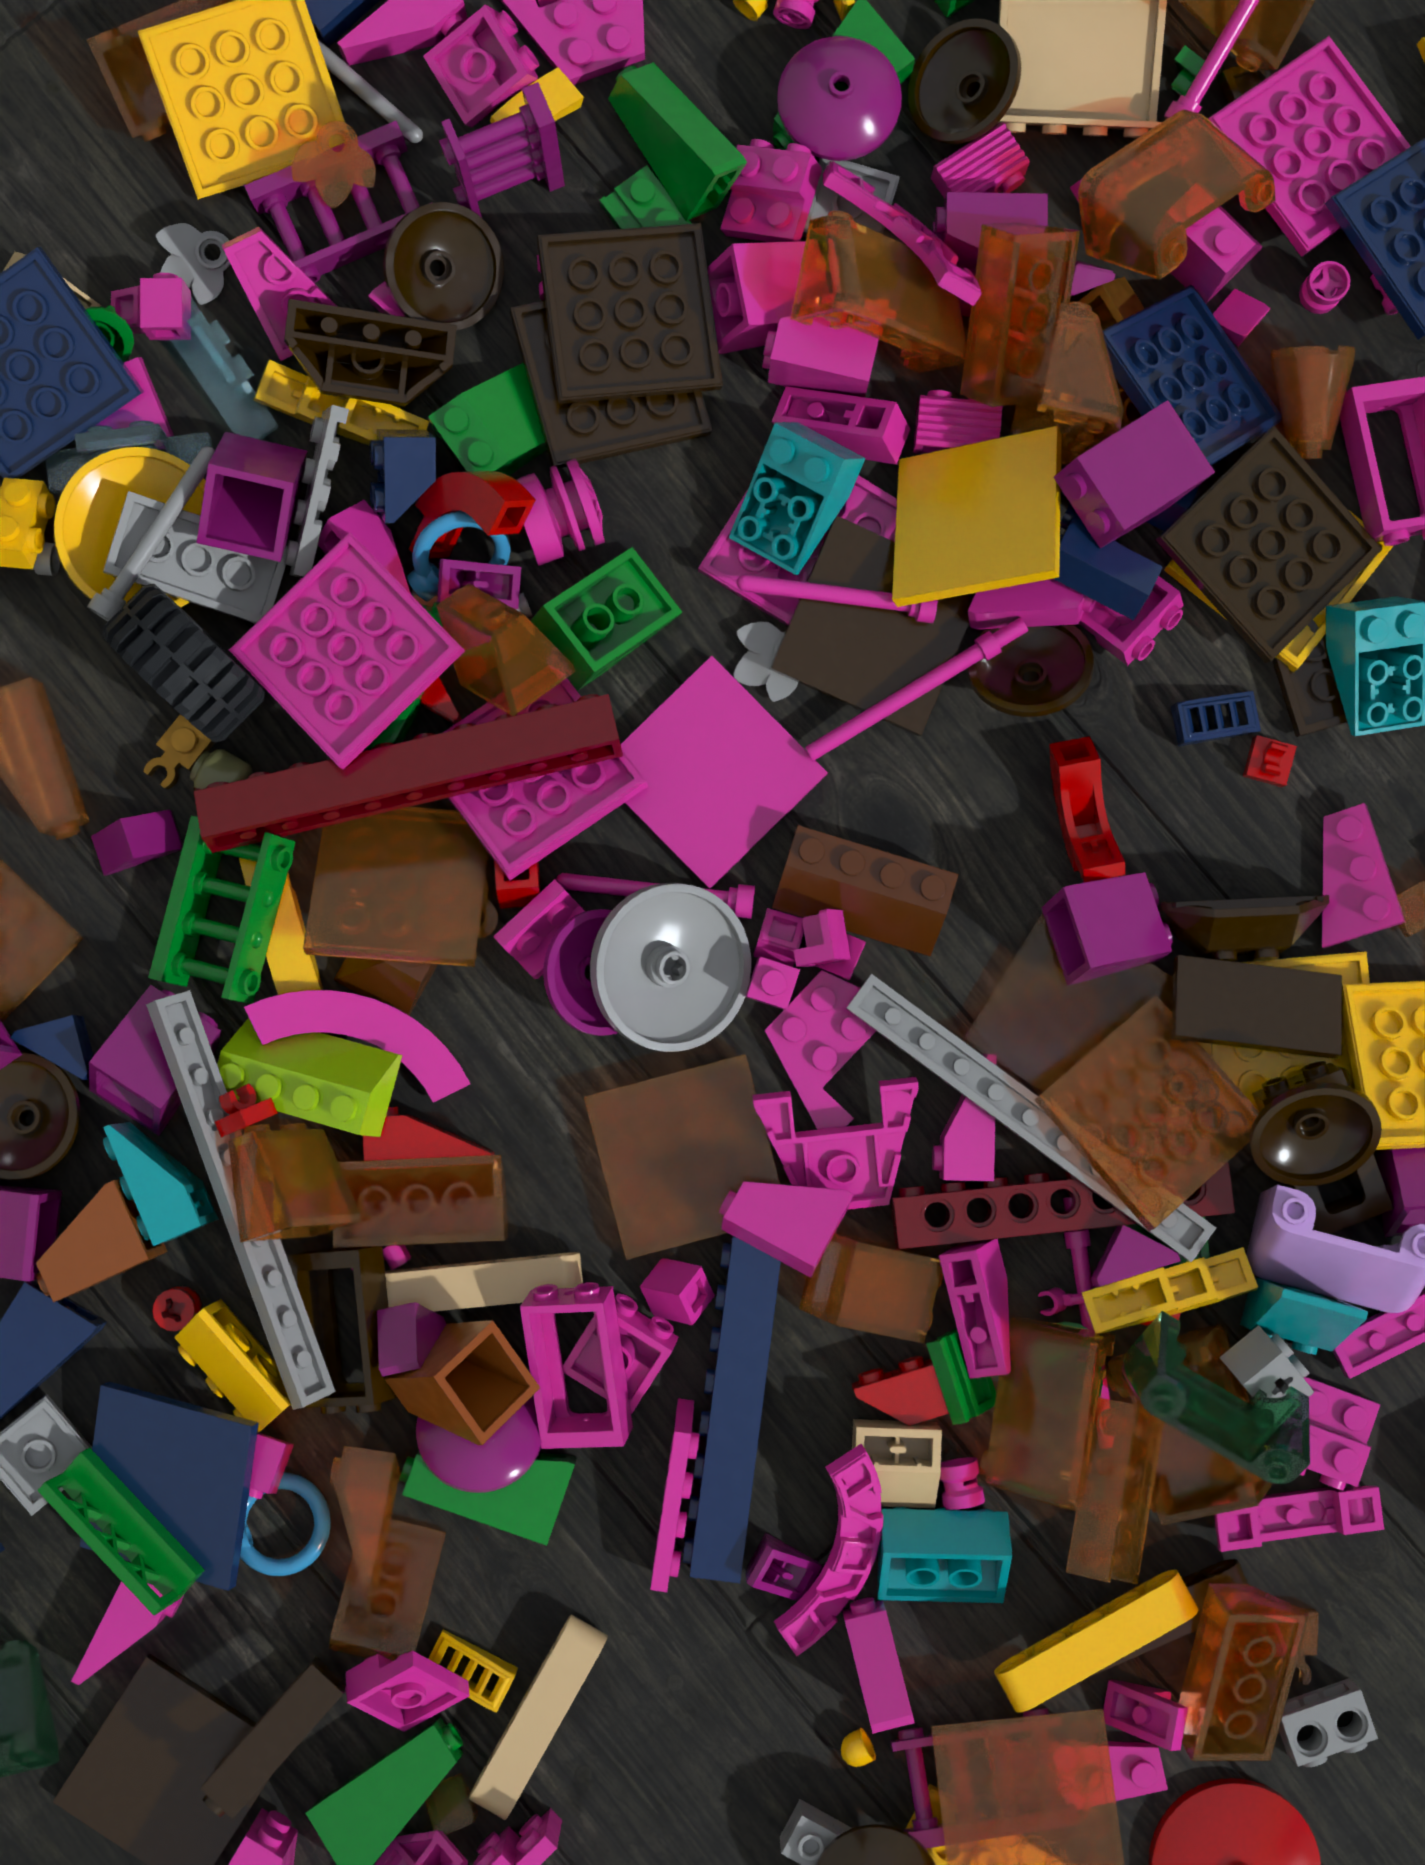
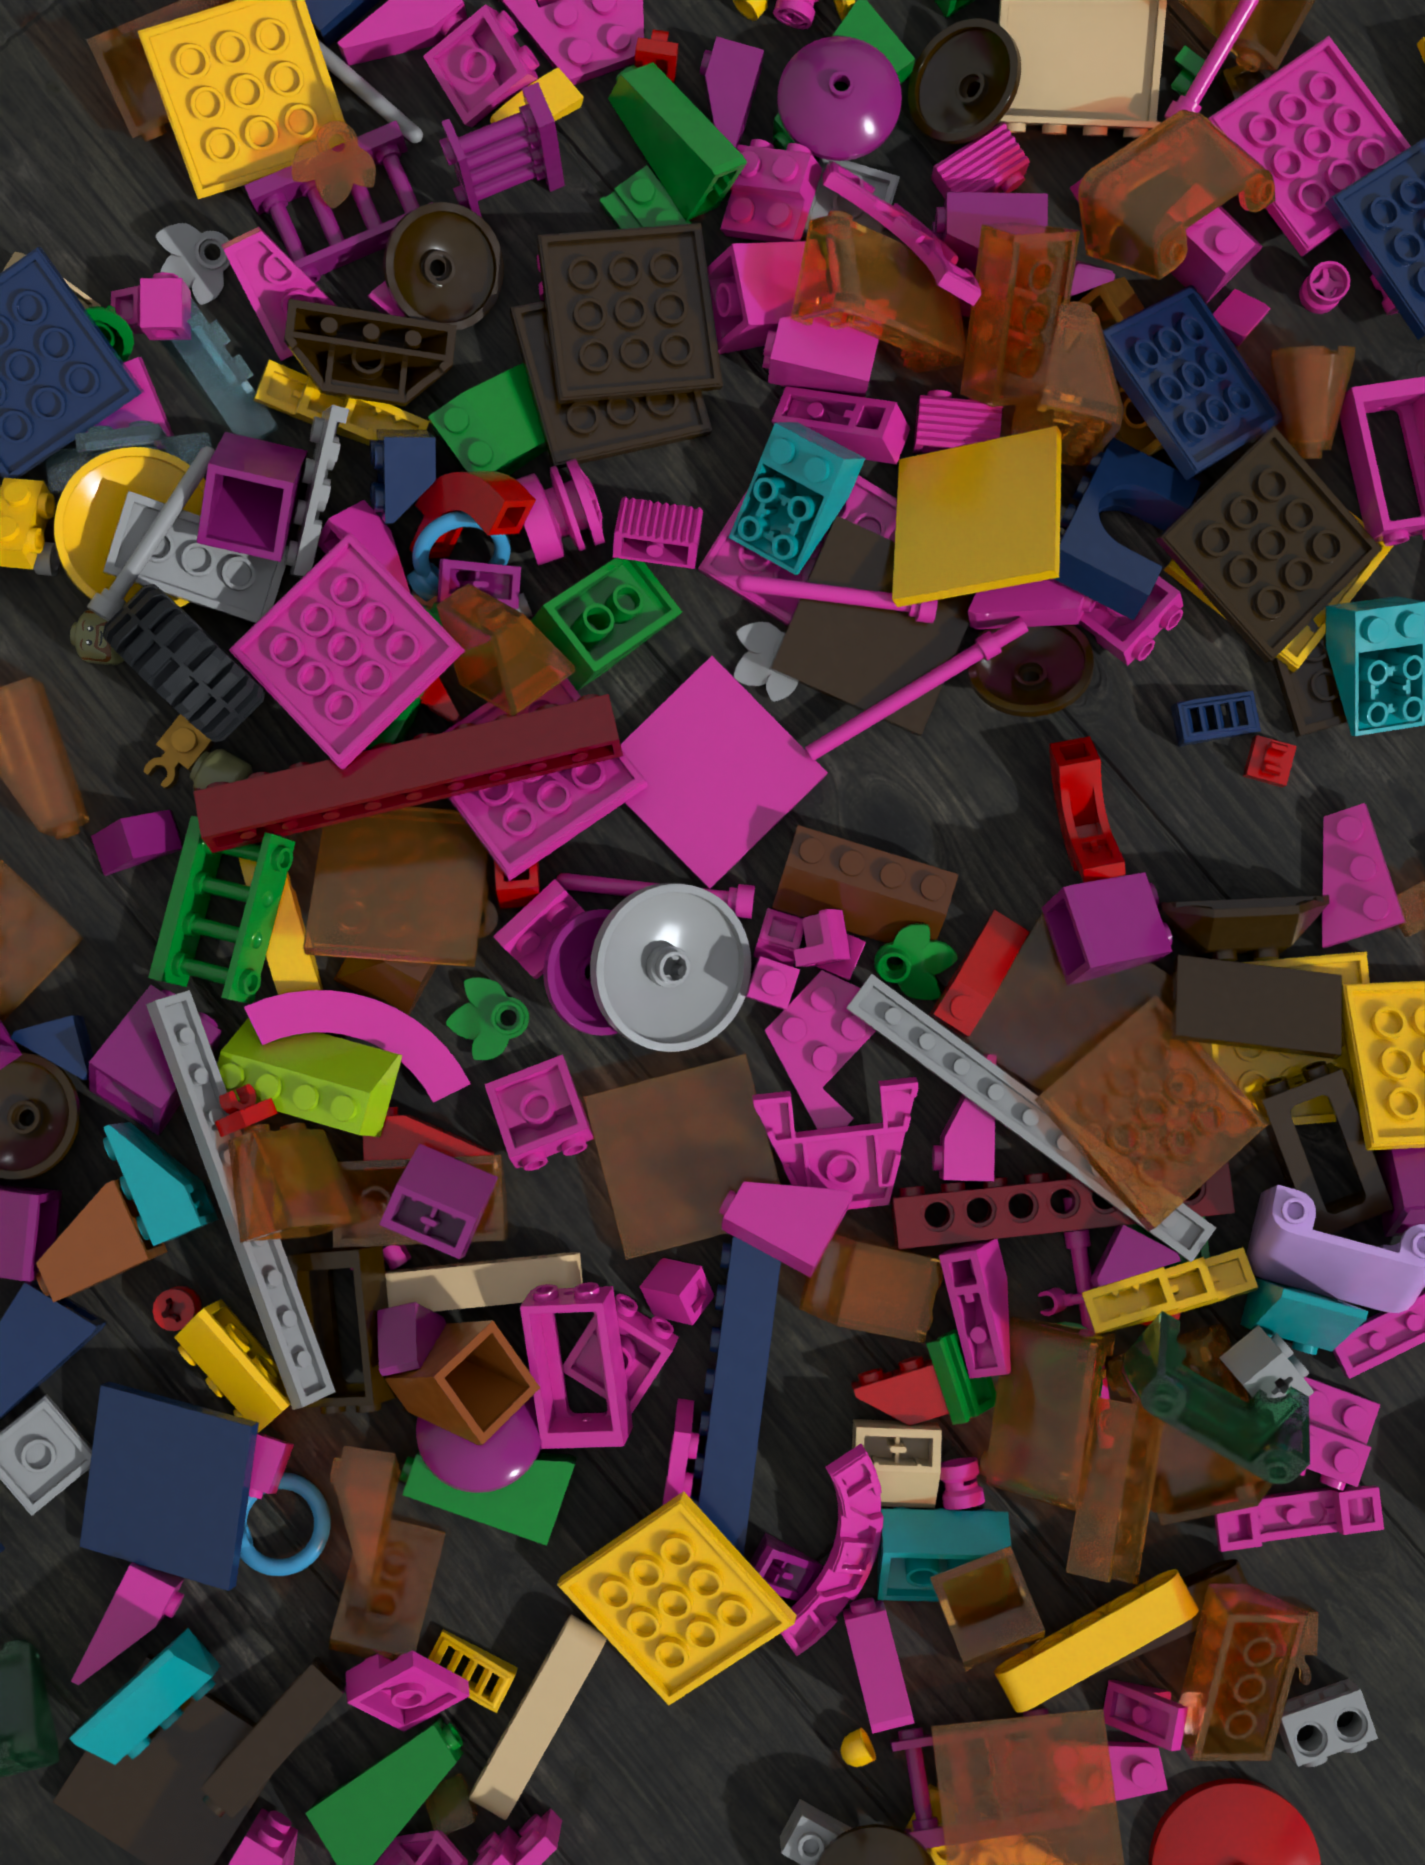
(89, 642): none -> olive head
(126, 1529): green fence -> none
(149, 1700): none -> teal slope
(439, 1201): none -> magenta slope
(482, 1018): none -> green plate
(539, 1113): none -> dark pink plate
(657, 533): none -> dark pink brick
(659, 51): none -> red tile
(676, 1599): none -> yellow tile
(731, 84): none -> magenta slope
(920, 964): none -> green plate
(979, 974): none -> red slope
(988, 1608): none -> clear orange slope
(1134, 474): magenta slope -> none
(1315, 1134): dark brown dish -> none

